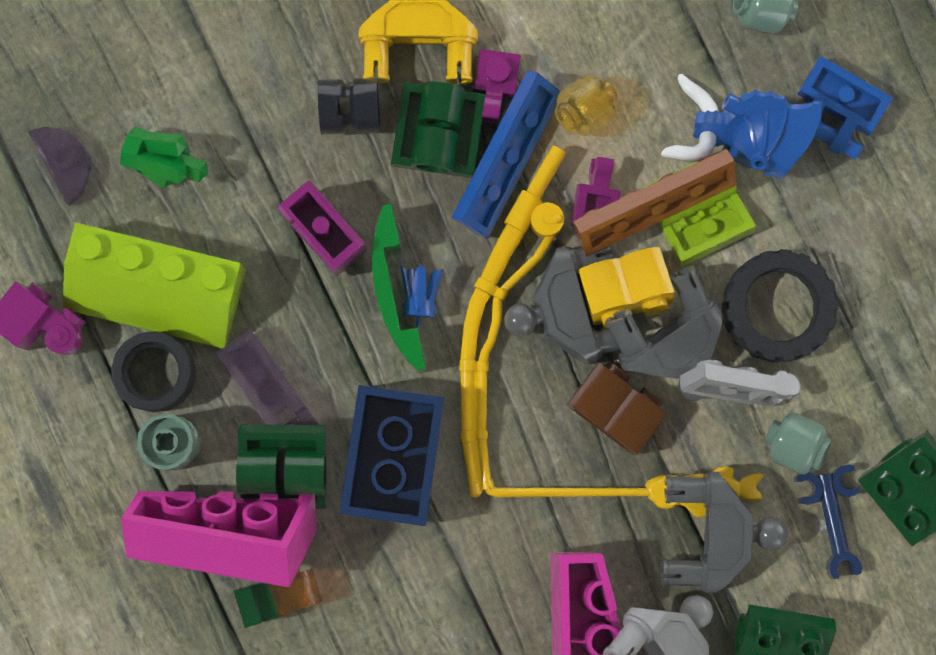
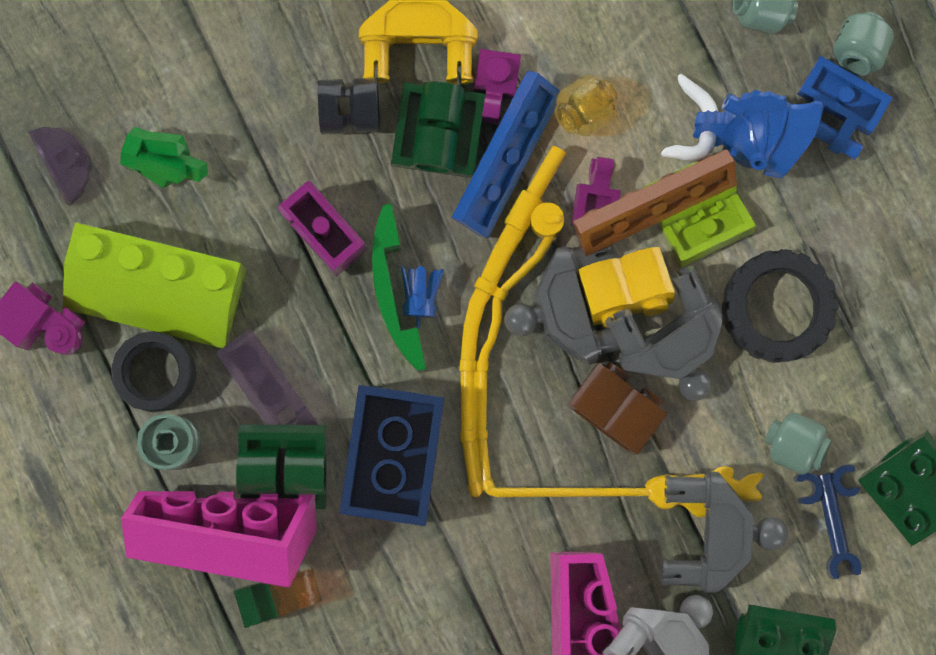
(739, 384): light grey hinge -> none
(863, 43): none -> sand green head

